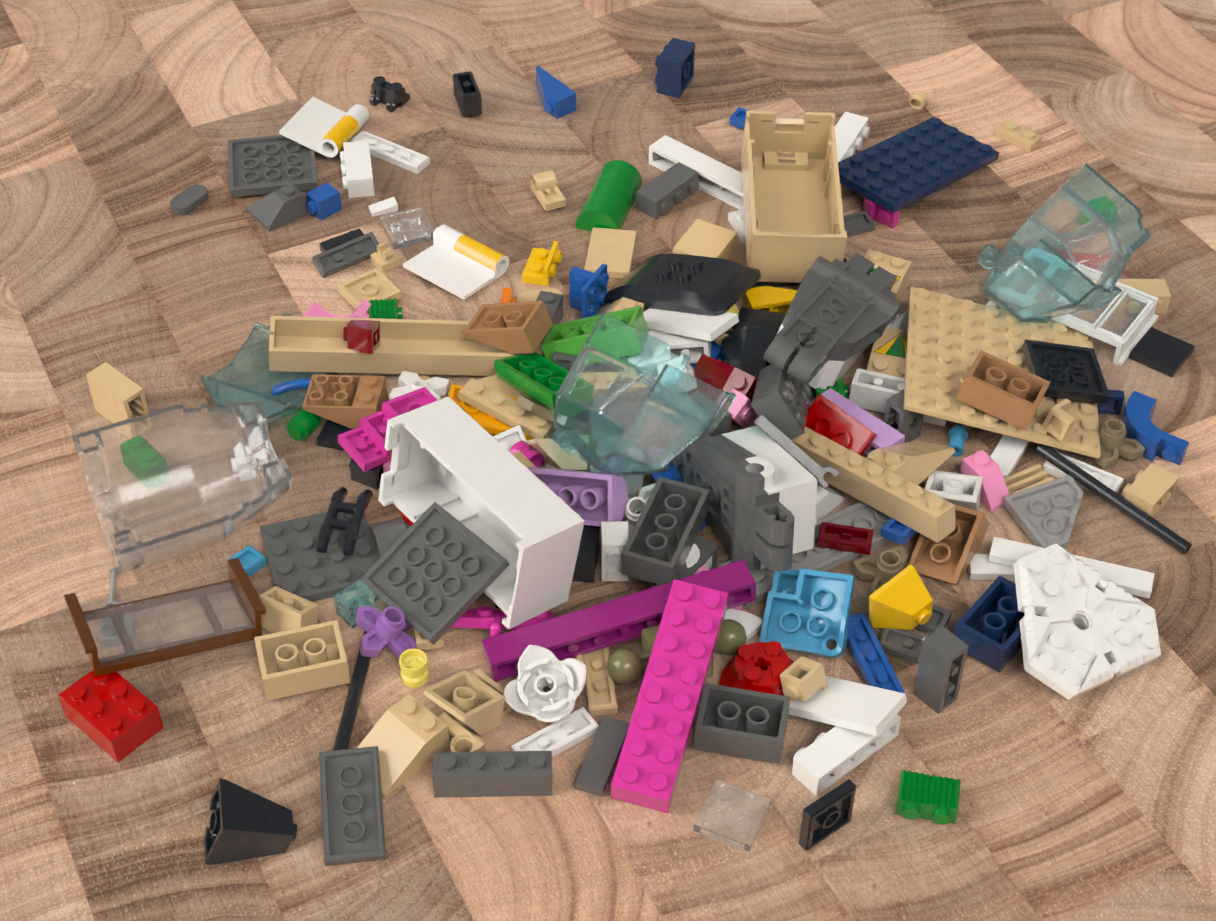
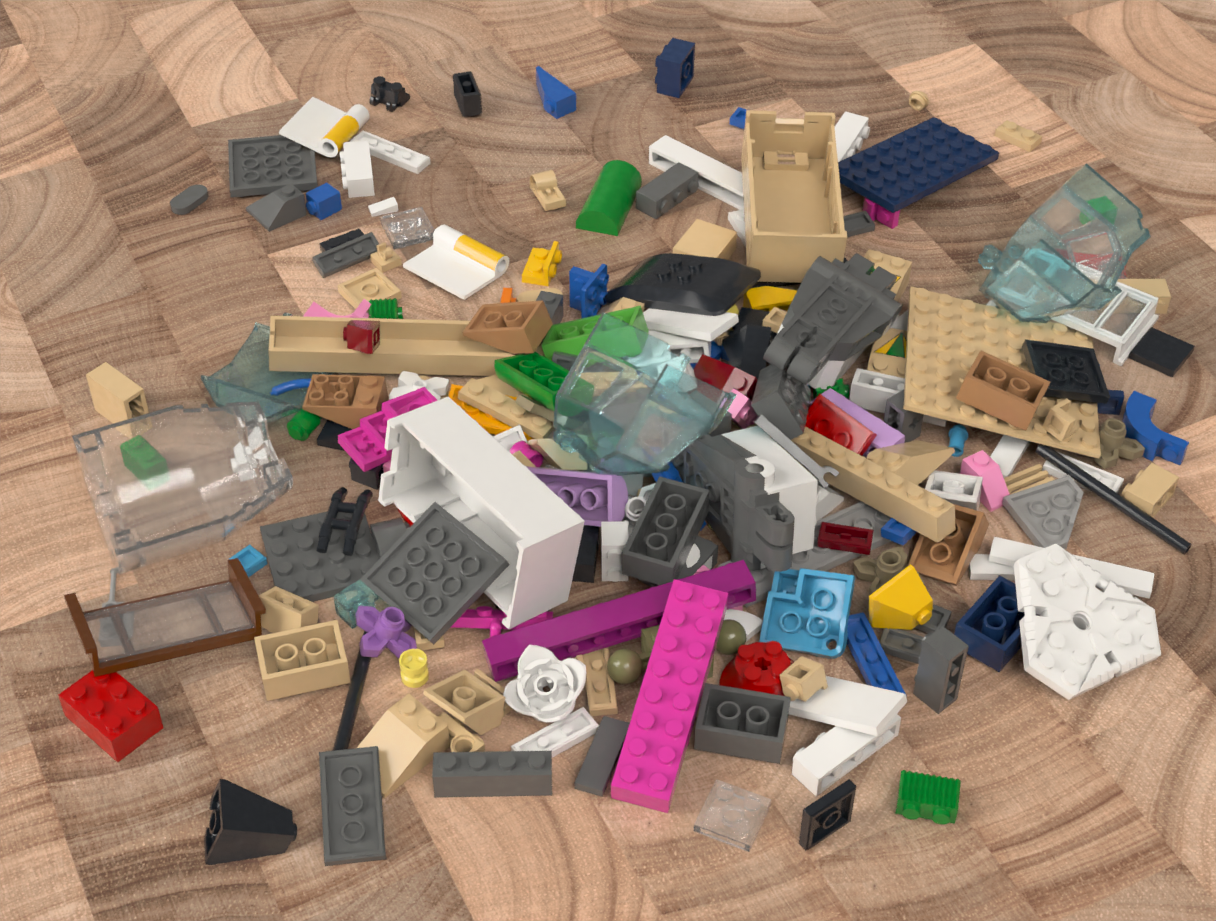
(611, 248): tan tile -> none
(774, 319): none -> tan plate

